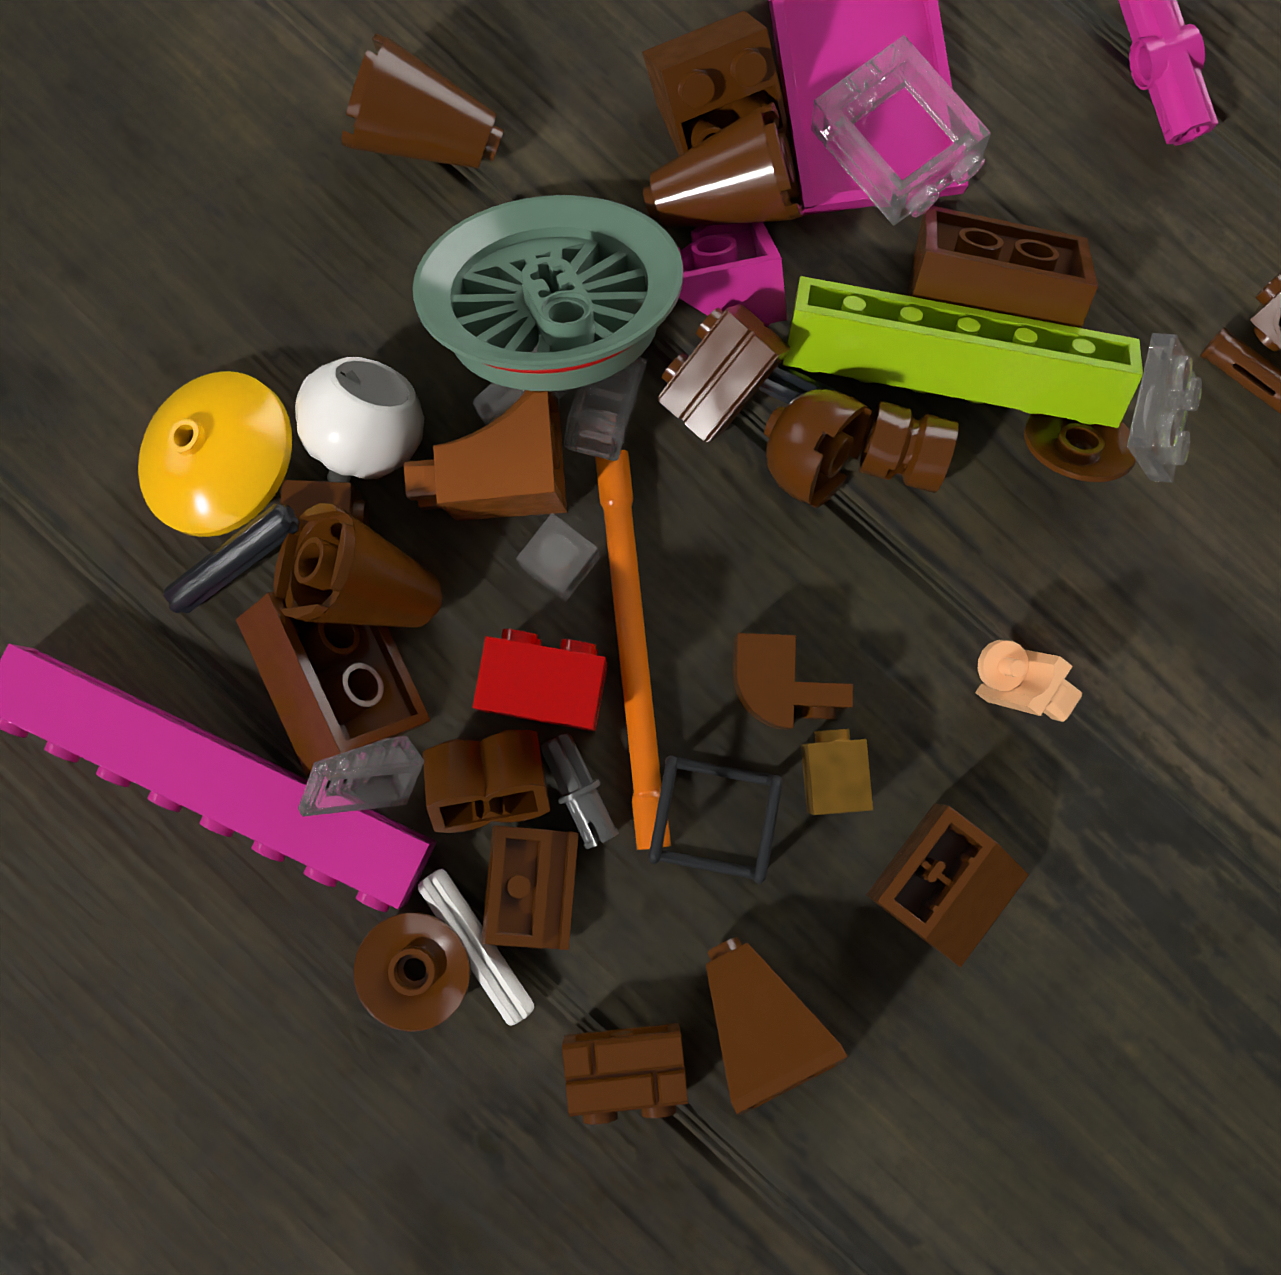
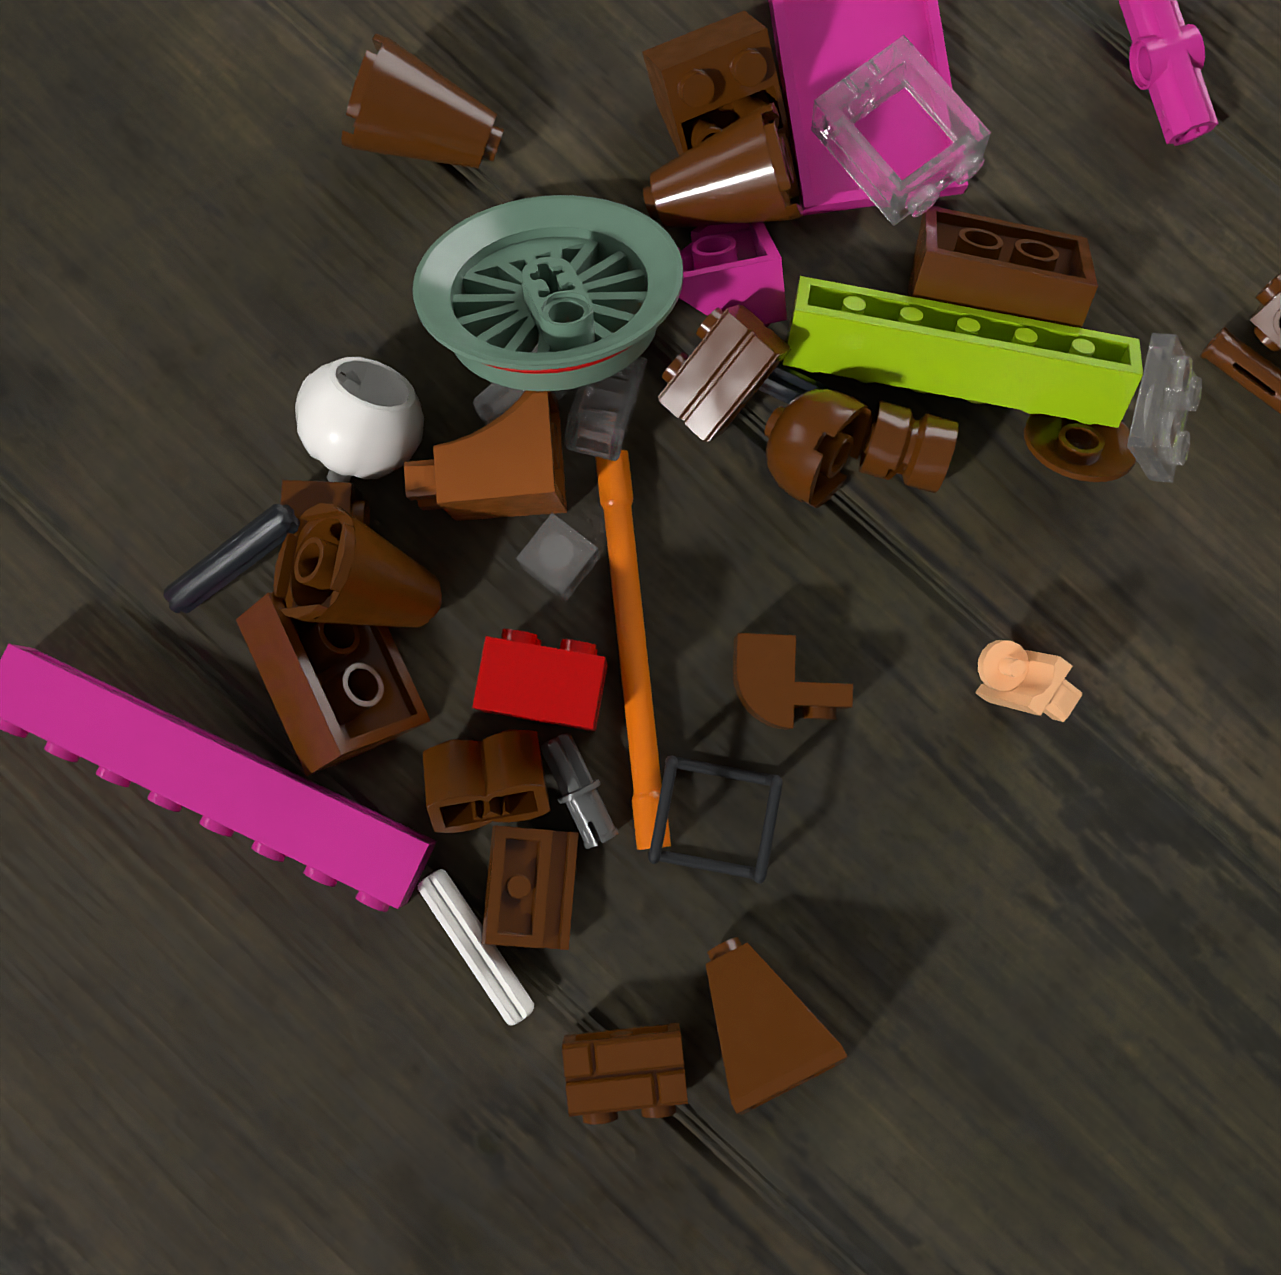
(215, 454): yellow dish -> none
(375, 776): clear slope -> none
(389, 988): reddish brown dish -> none
(836, 773): pearl gold brick -> none
(948, 883): reddish brown slope -> none

